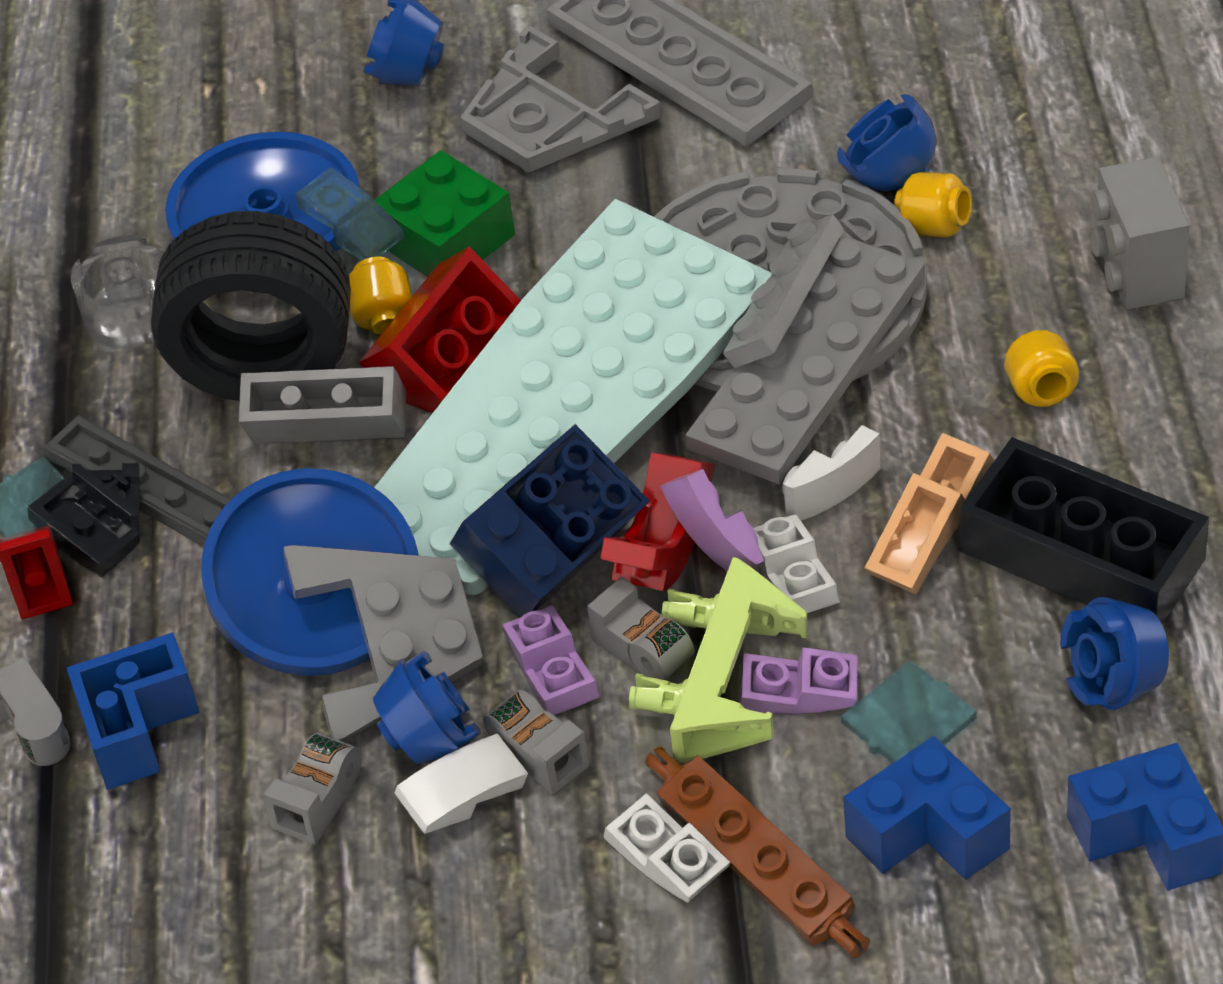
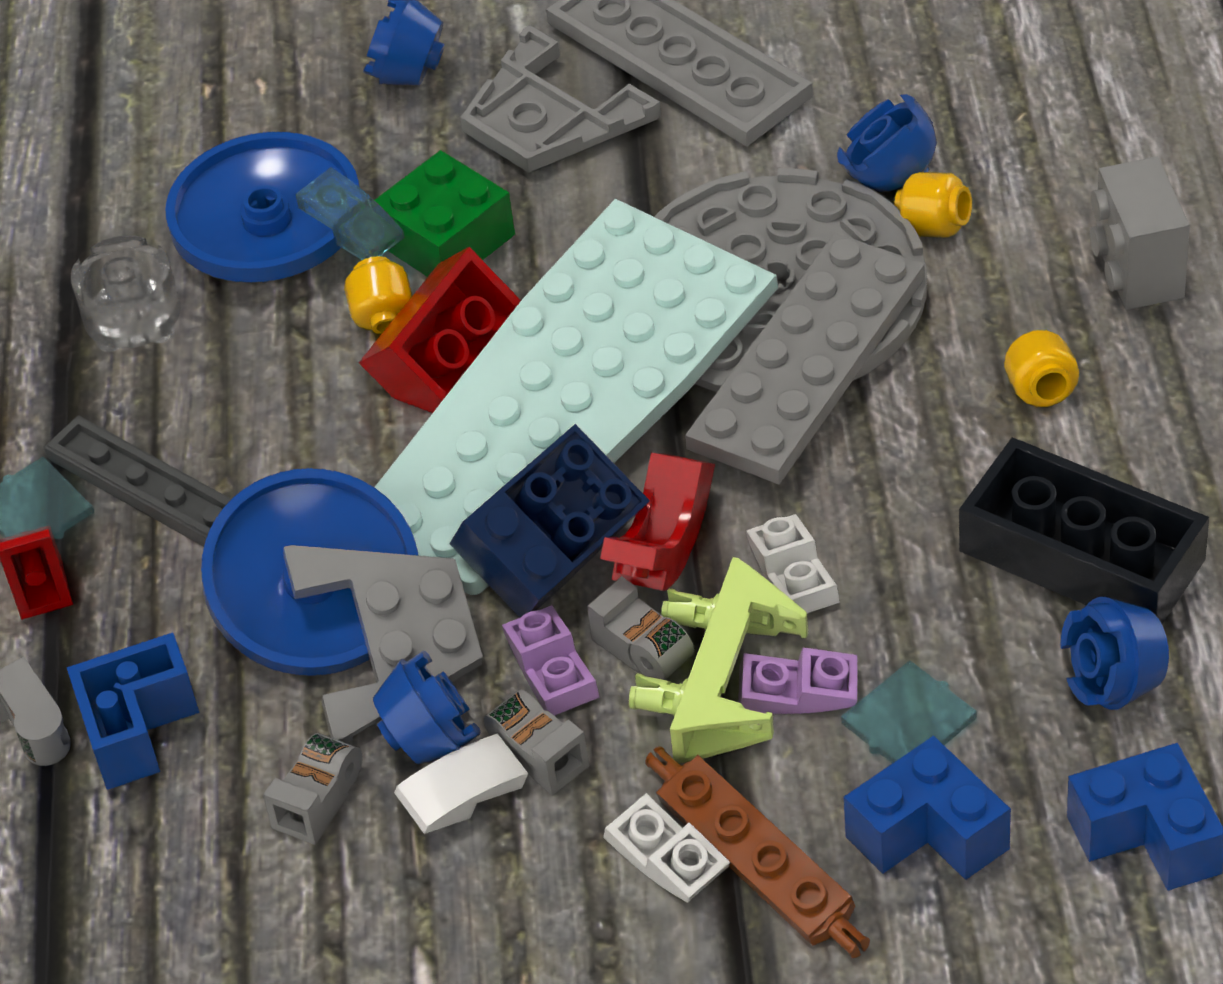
(93, 514): black slope -> none
(255, 255): black tyre -> none
(322, 405): light grey brick -> none
(699, 512): lavender slope -> none
(783, 293): light grey plate -> none
(828, 481): white slope -> none
(927, 513): light nougat slope -> none

